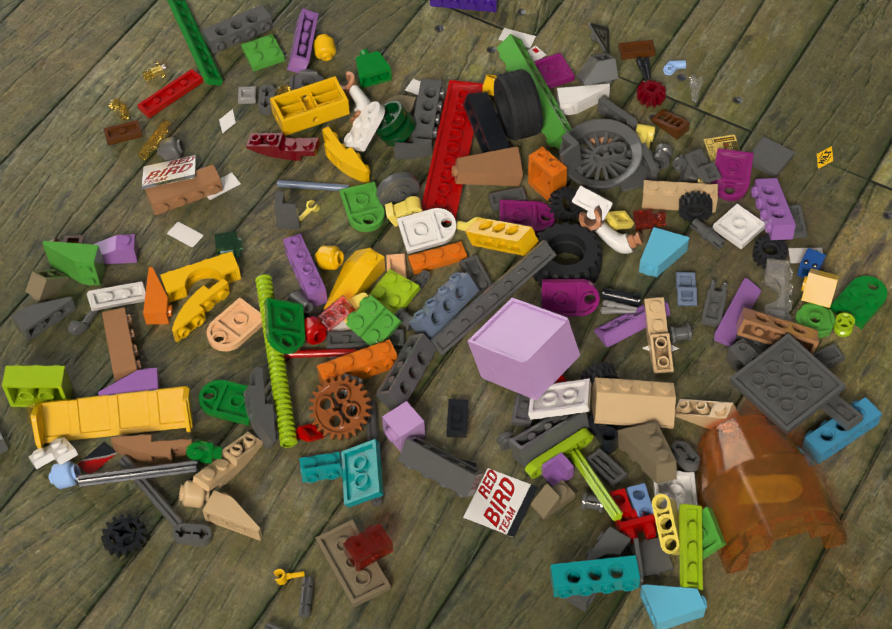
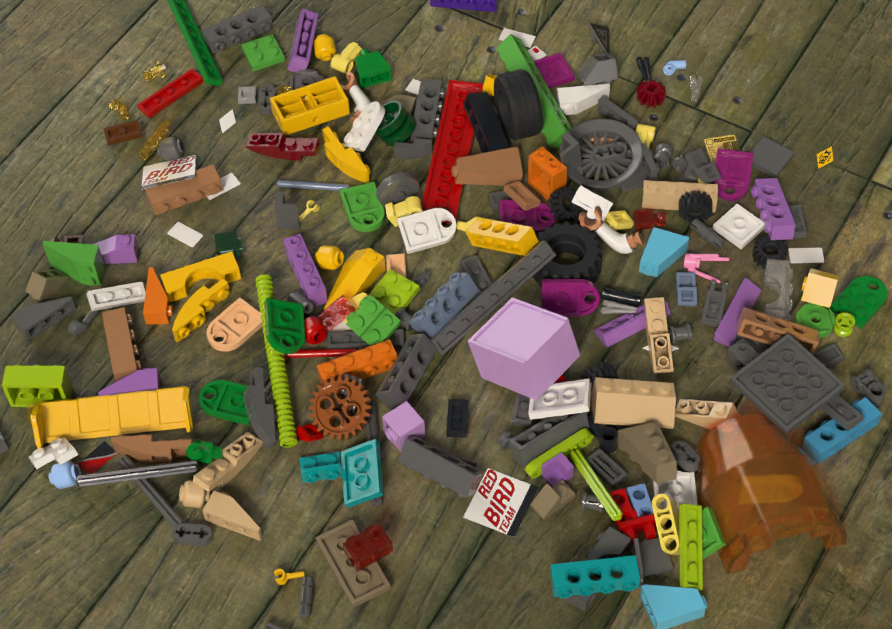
(125, 537): black gear -> none
(345, 60): none -> light yellow piece
(437, 257): orange plate -> none
(521, 195): none -> medium nougat tile
(636, 49): reddish brown tile -> none
(676, 132): reddish brown slope -> none
(693, 261): none -> bright pink plant
(811, 259): blue brick -> none
(869, 386): none -> dark grey piece

